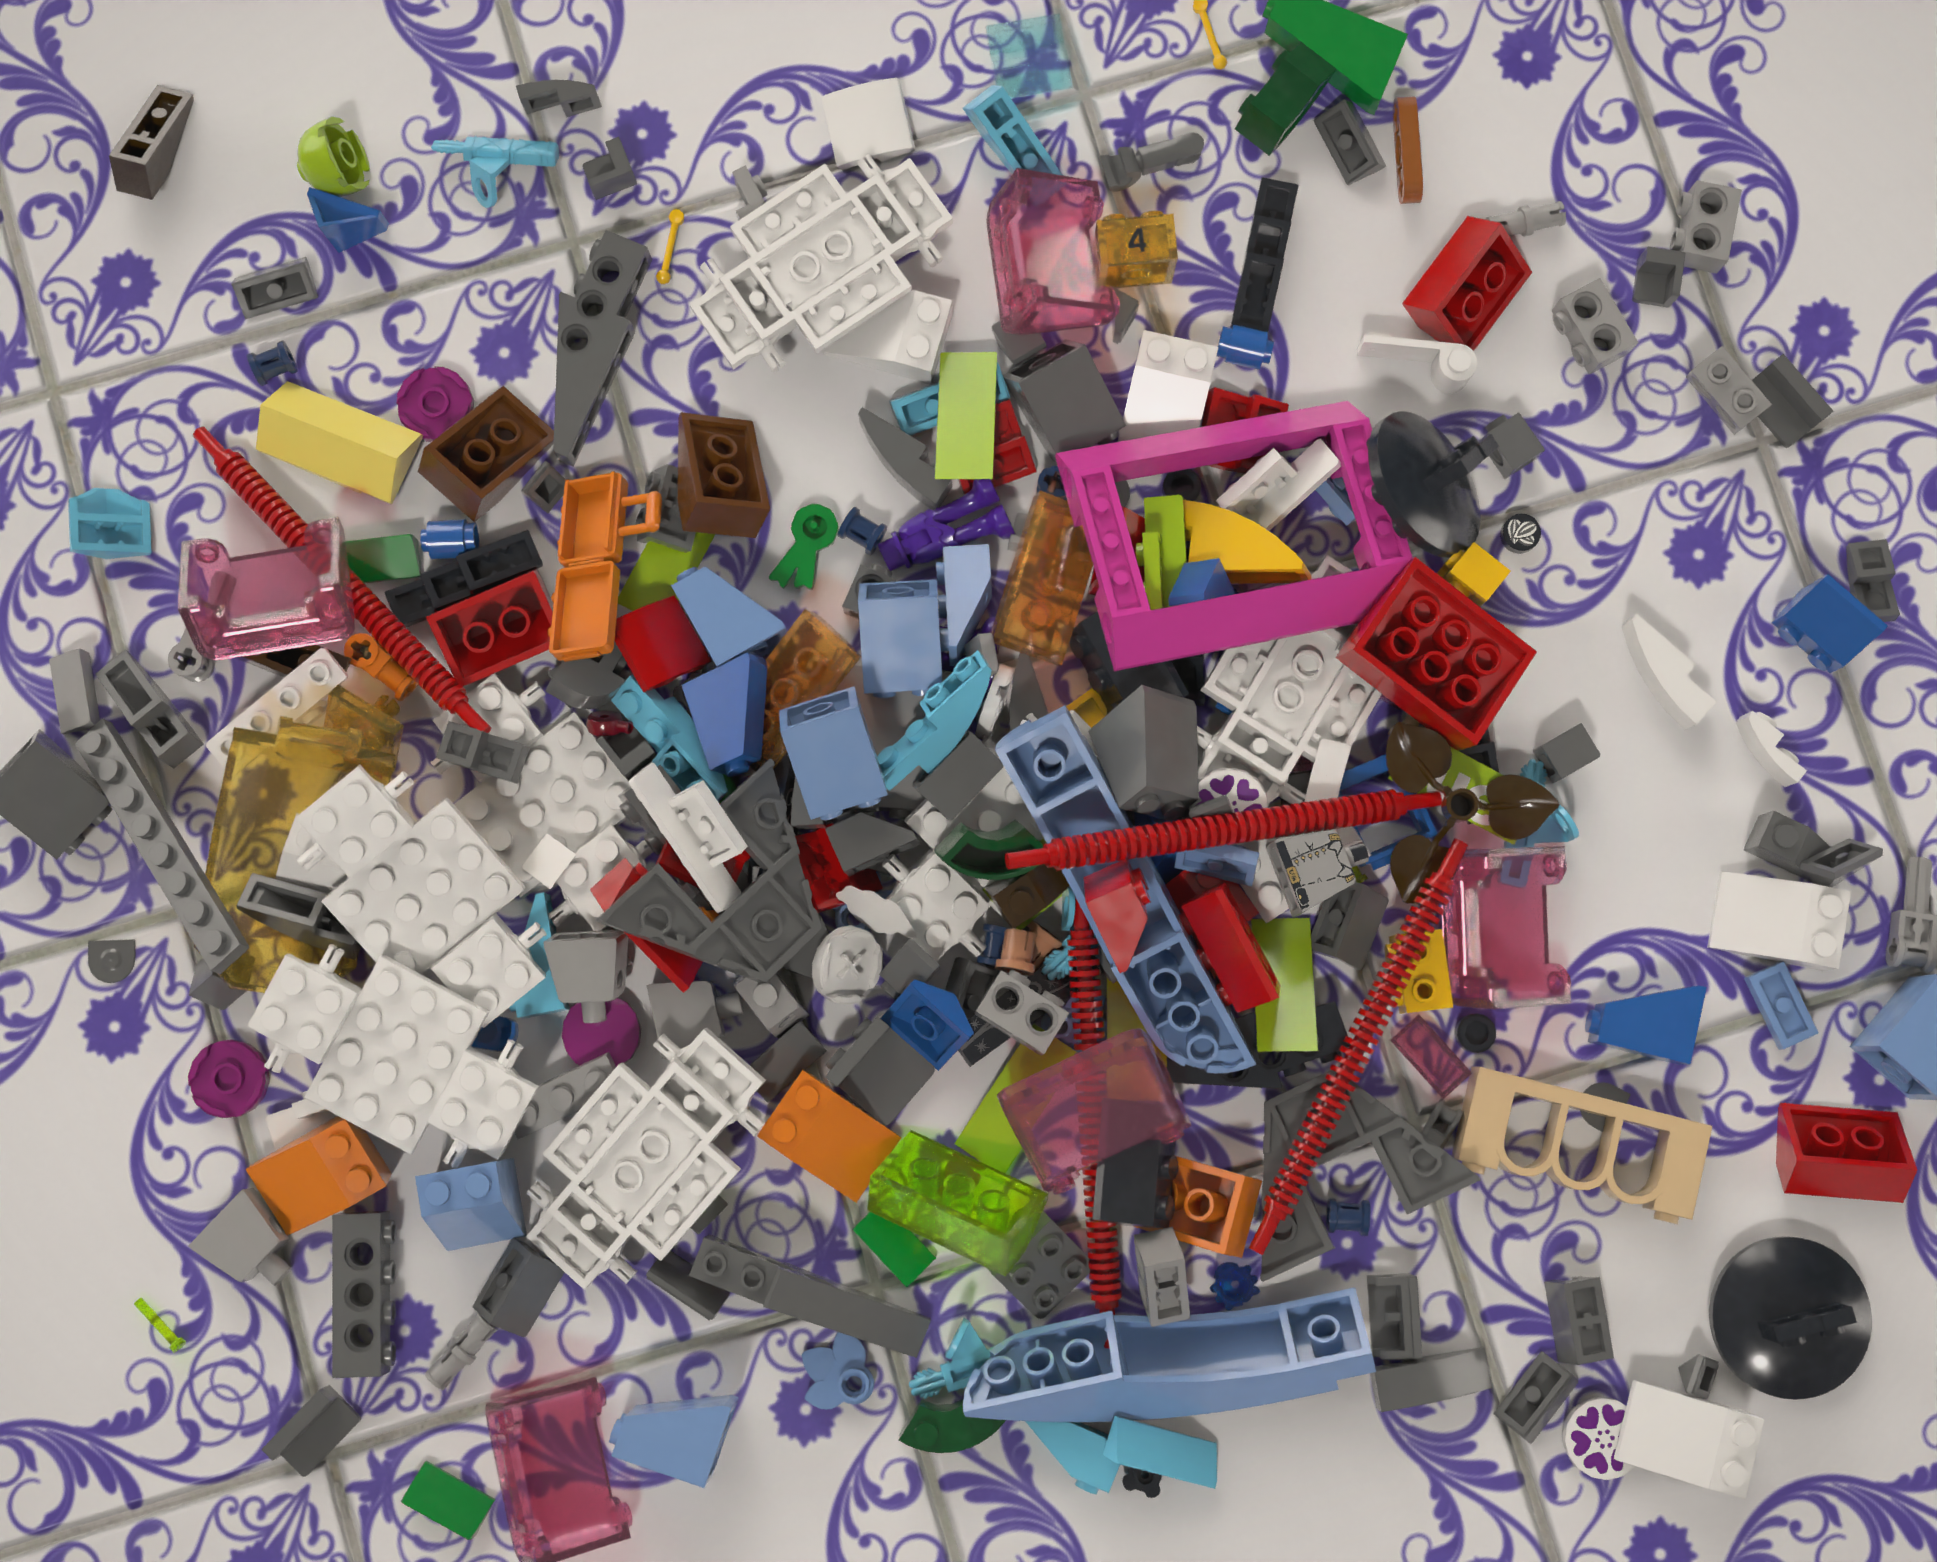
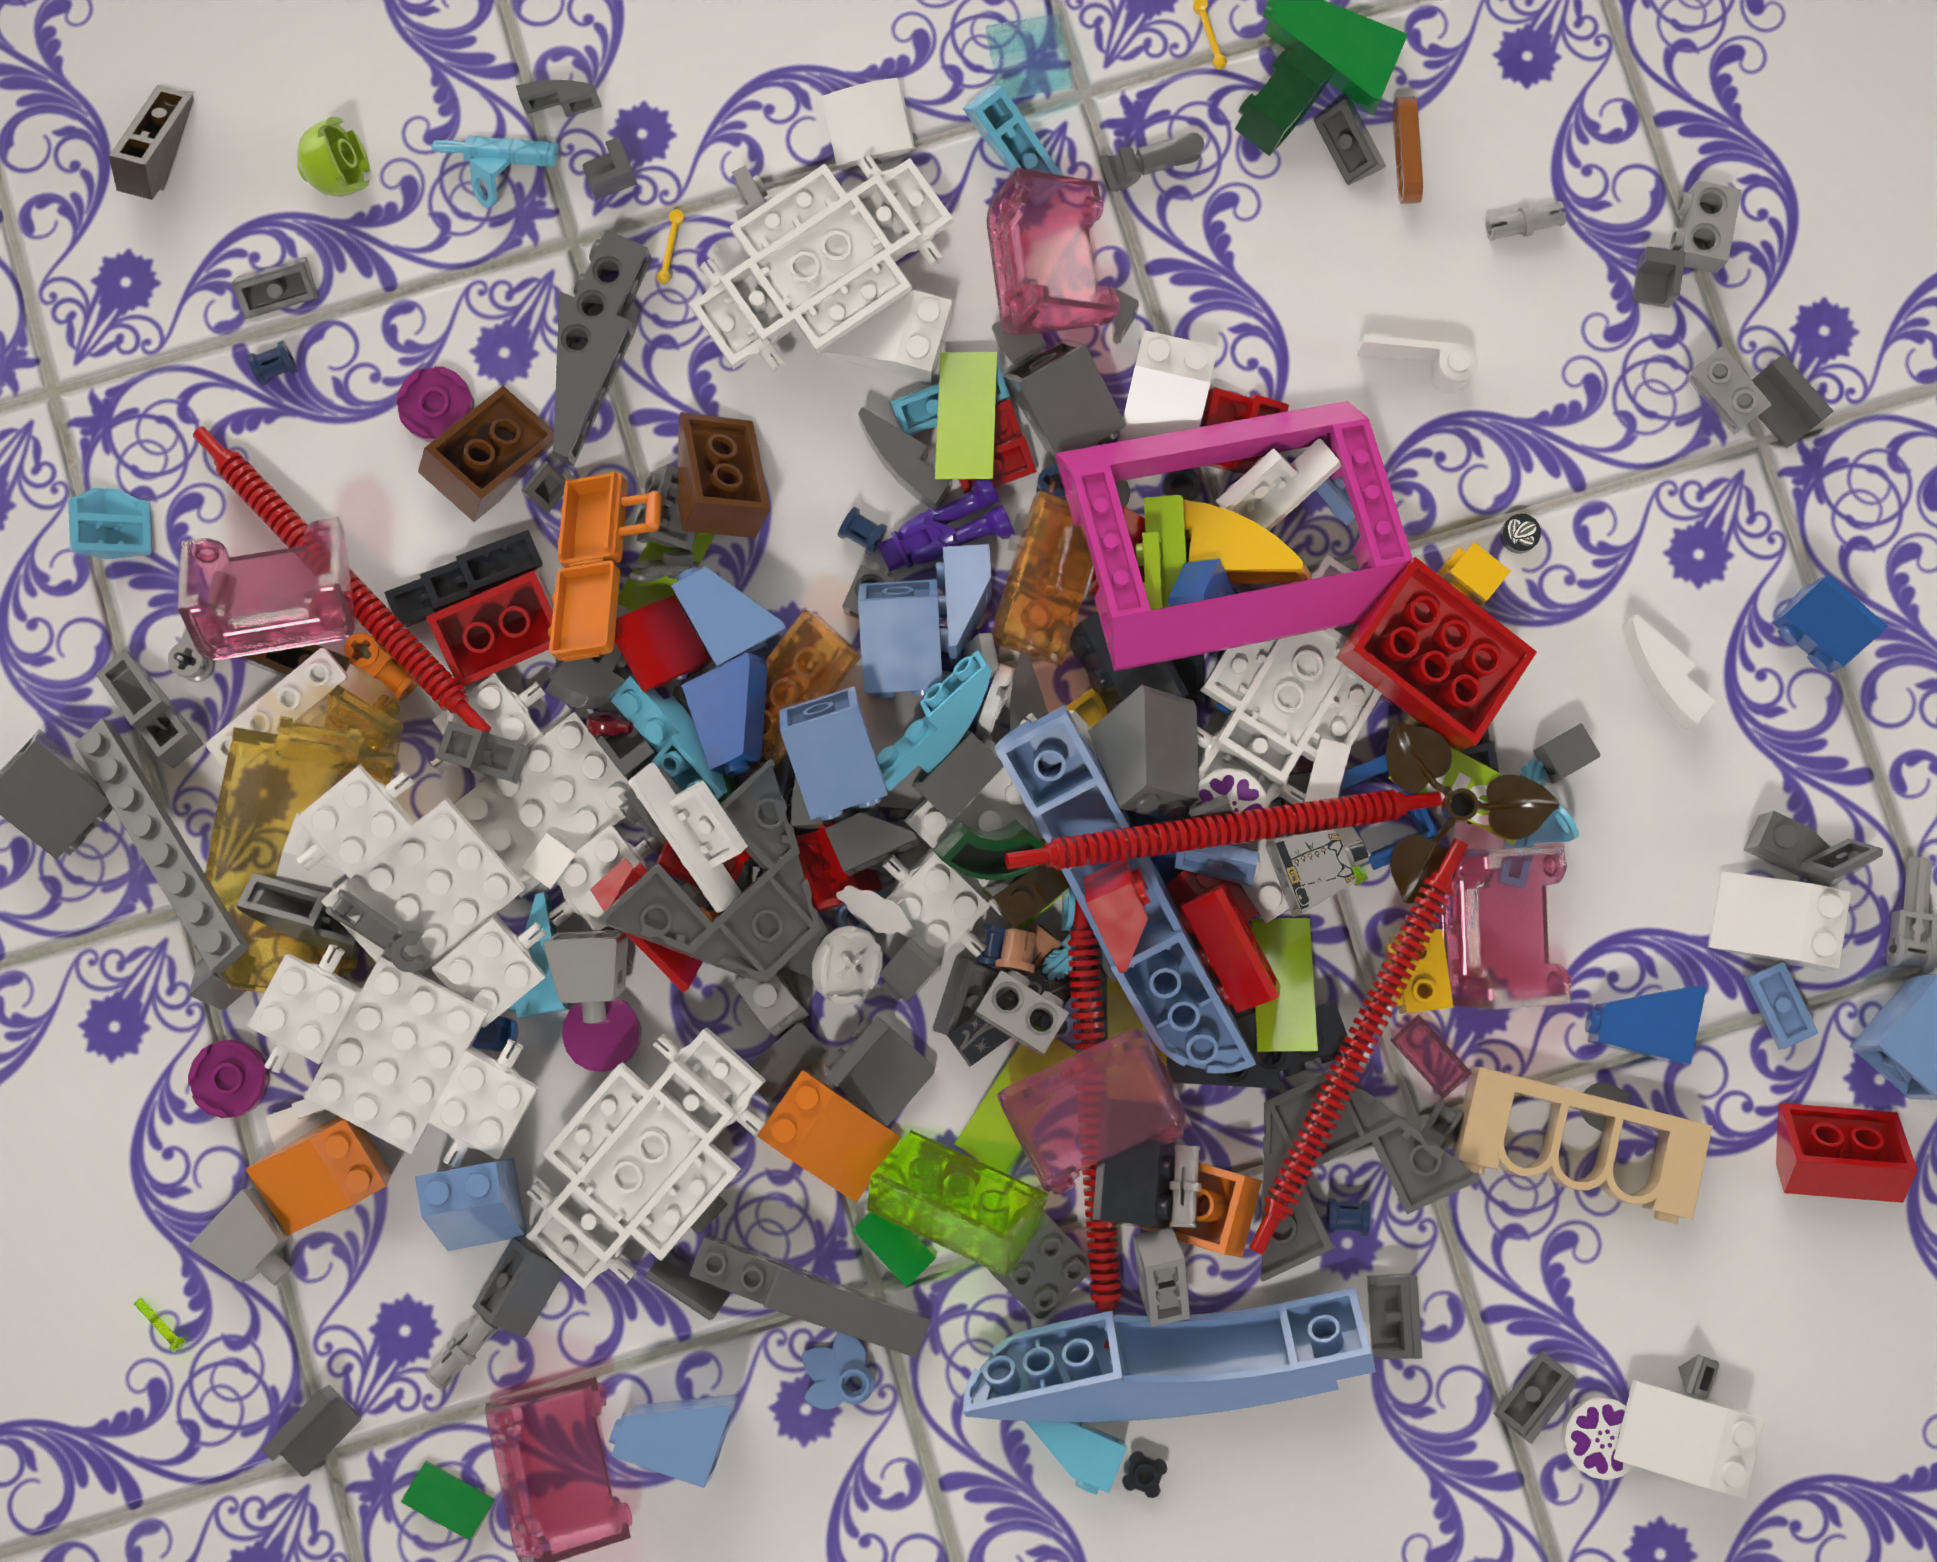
(74, 691): light grey slope -> none
(111, 959): dark grey piece -> none
(336, 441): light yellow slope -> none
(345, 221): blue slope -> none
(349, 1354): dark grey brick -> none
(378, 930): none -> dark grey piece
(384, 558): green slope -> none
(449, 538): blue brick -> none
(564, 1094): light grey plate -> none
(672, 565): none -> dark grey plate
(688, 1013): light grey torso -> none
(813, 531): green piece -> none
(929, 1022): blue slope -> none
(945, 1428): dark green brick -> none
(966, 1354): medium azure piece -> none
(1135, 250): clear yellow brick -> none
(1162, 1452): medium azure slope -> none
(1185, 1186): none -> light grey pin
(1230, 1295): clear blue animal -> none
(1245, 346): blue brick -> none
(1264, 254): black slope -> none
(1349, 924): dark grey panel -> none
(1427, 482): black bracket -> none
(1430, 1379): dark grey slope -> none
(1468, 284): red slope -> none
(1475, 1033): black tile -> none
(1516, 444): dark grey brick -> none
(1579, 1320): dark grey hinge -> none
(1603, 323): light grey brick -> none
(1761, 738): white slope -> none
(1790, 1317): black bracket -> none
(1870, 577): dark grey slope -> none

